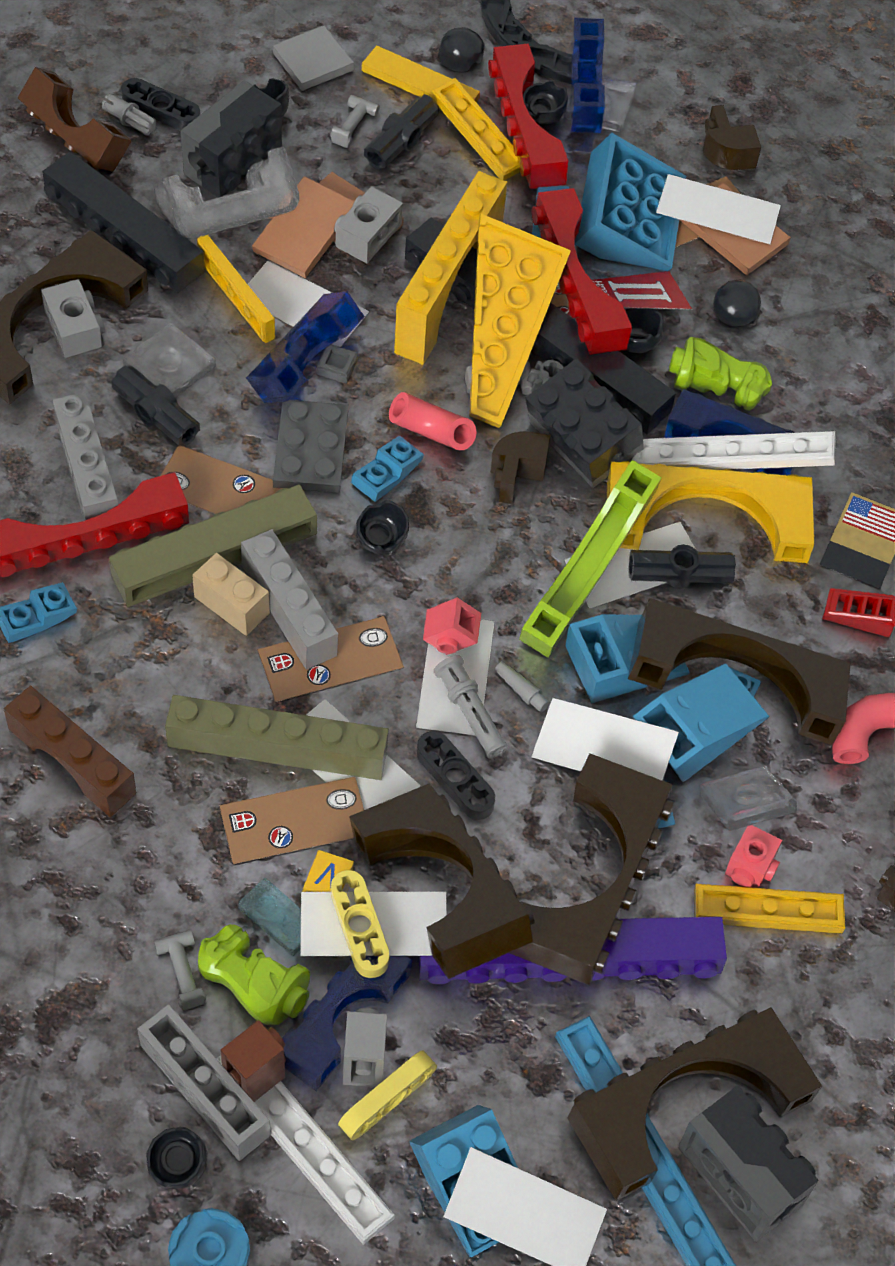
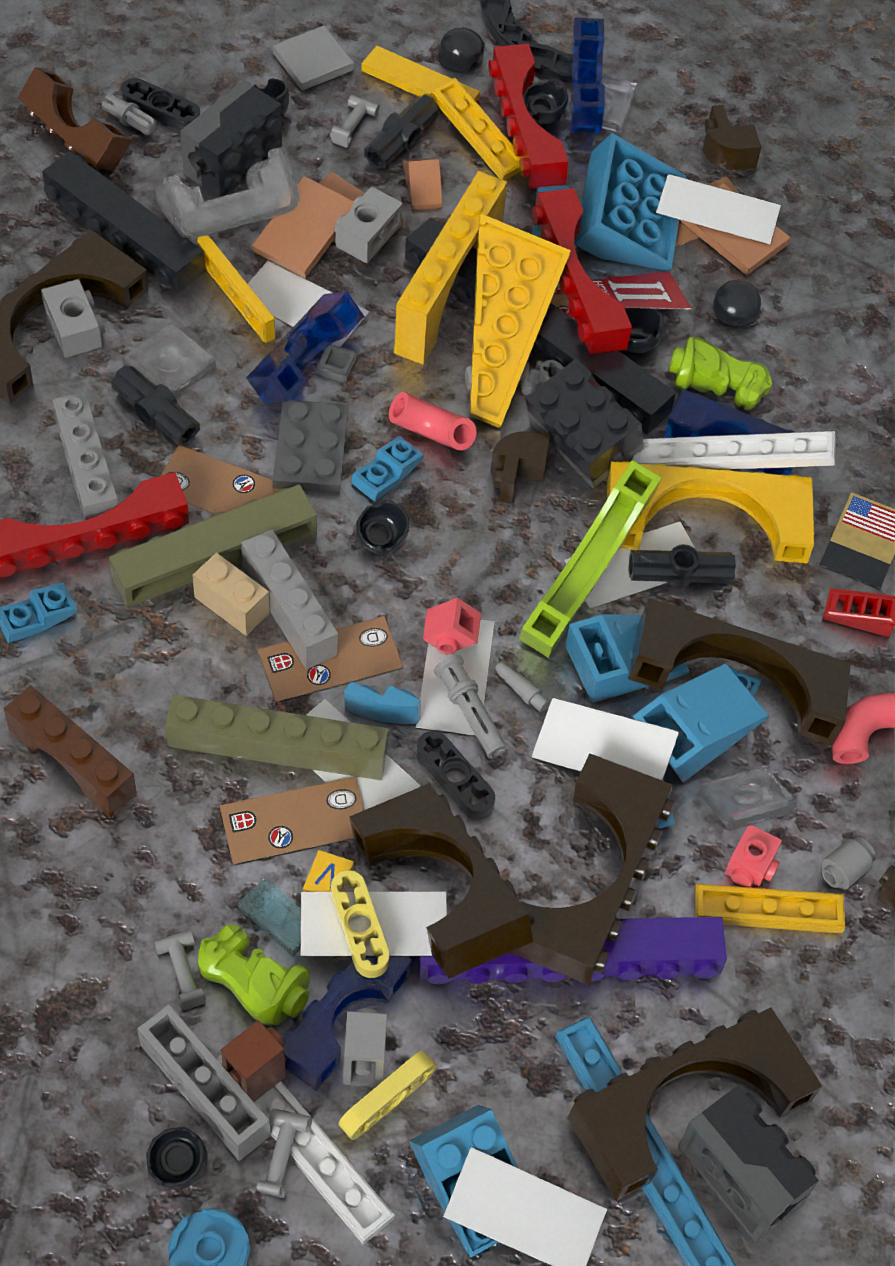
(288, 1123): none -> light grey piece
(393, 707): none -> dark azure slope
(423, 183): none -> nougat slope
(848, 863): none -> light grey brick

